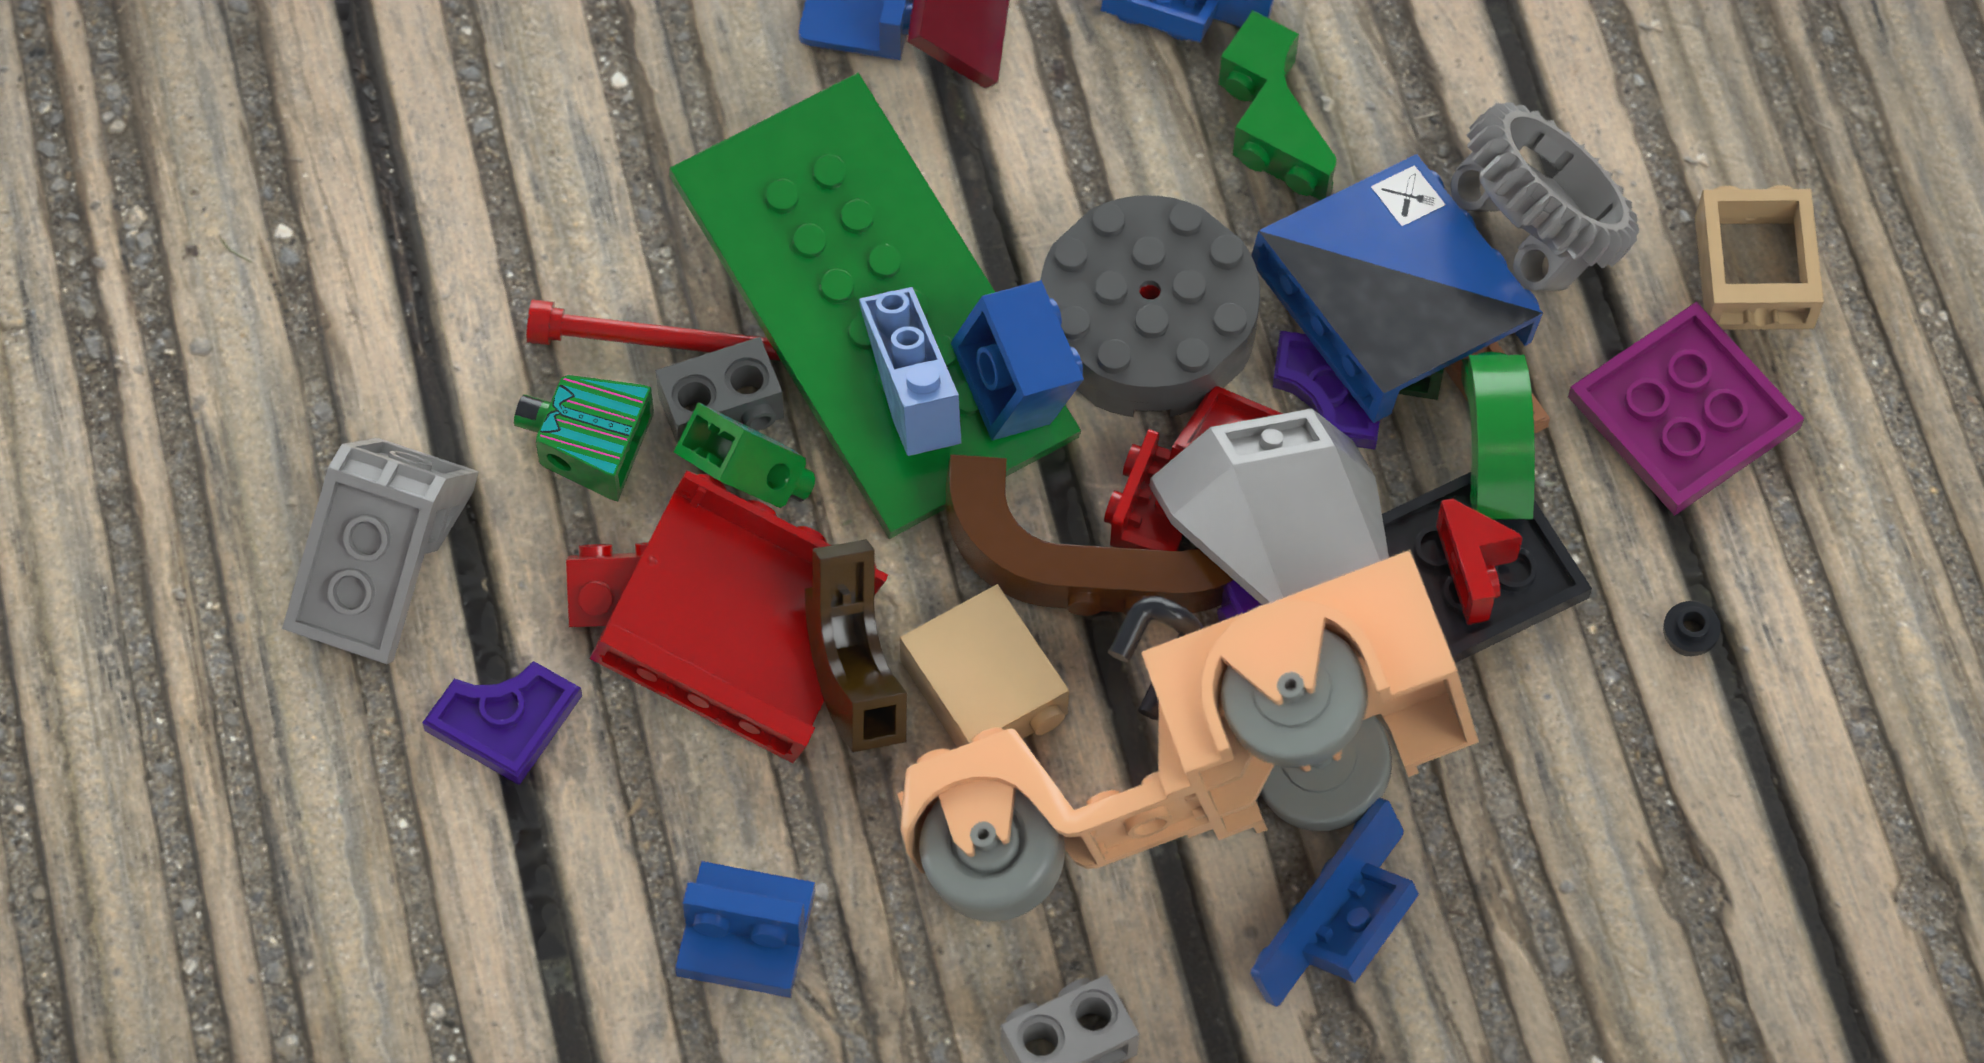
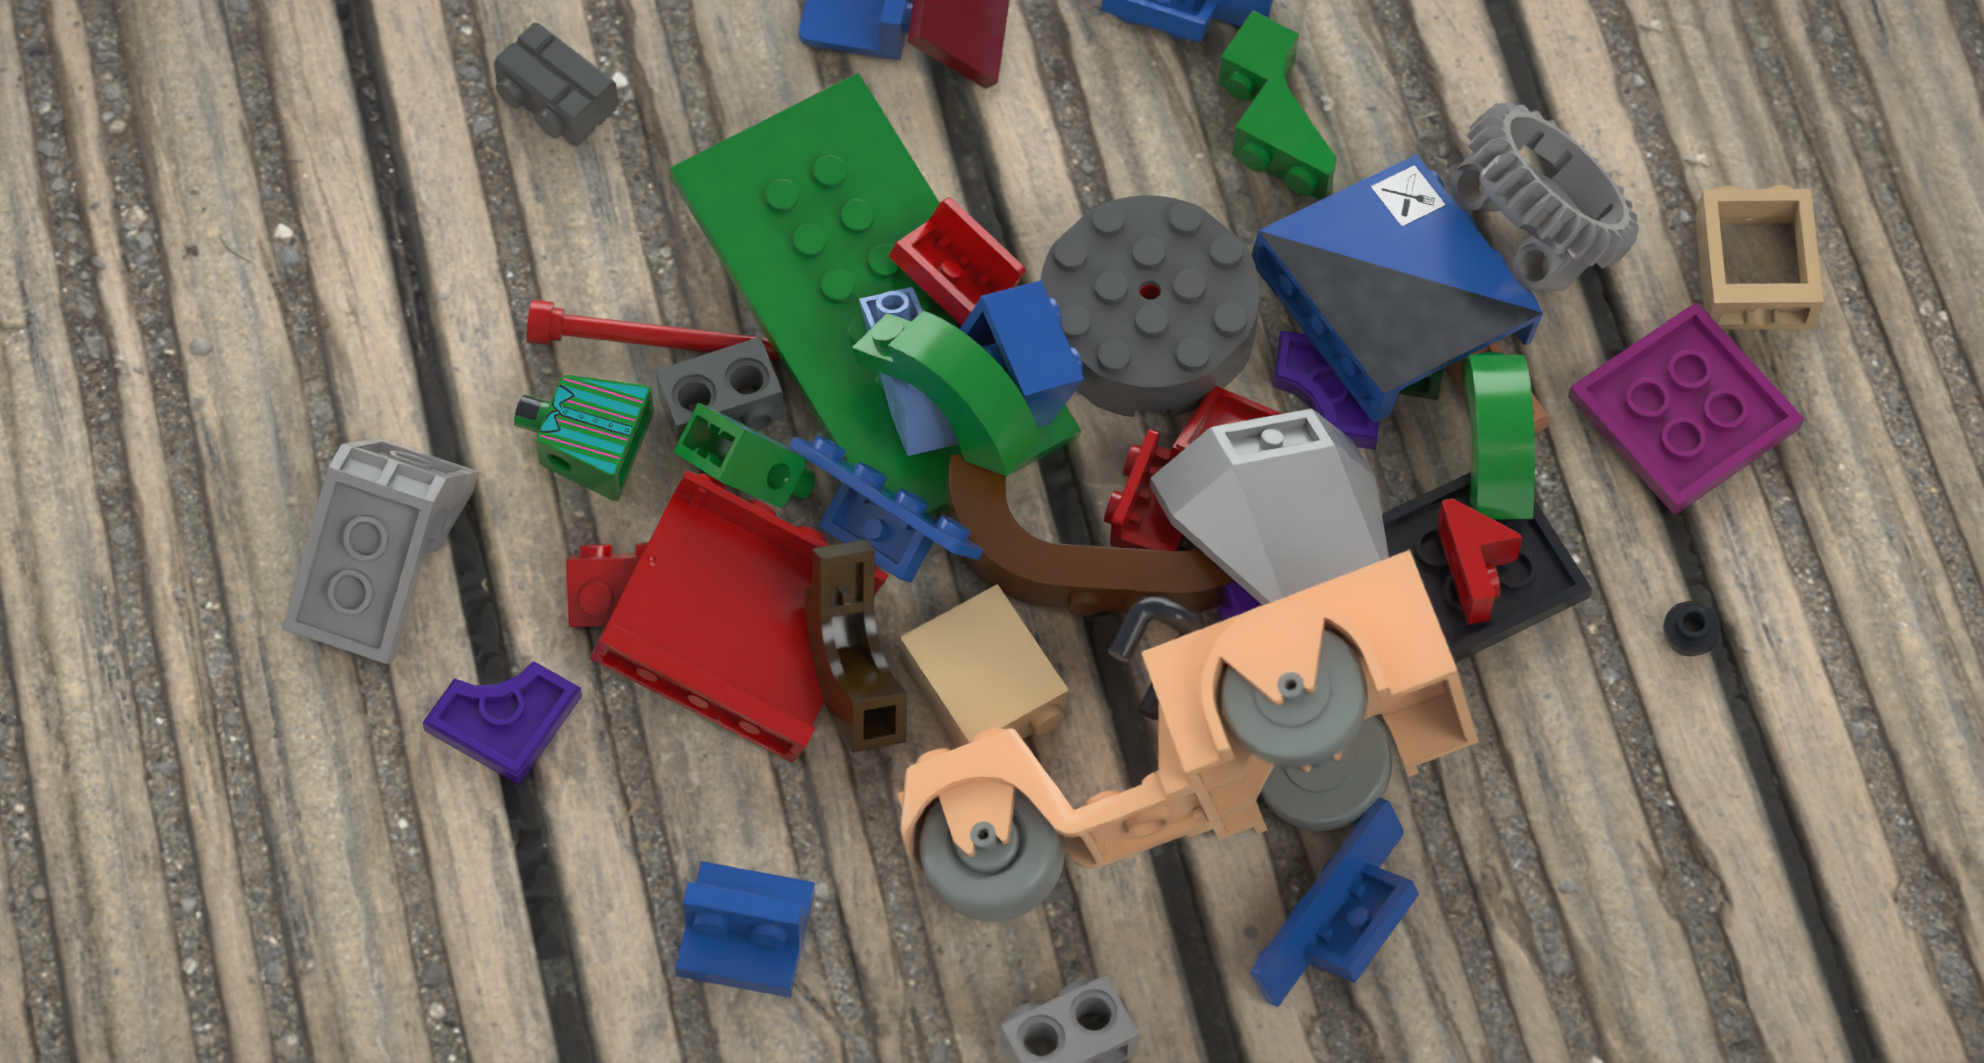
(554, 85): none -> dark grey brick
(888, 520): none -> blue bracket
(956, 260): none -> red bracket
(963, 382): none -> green arch

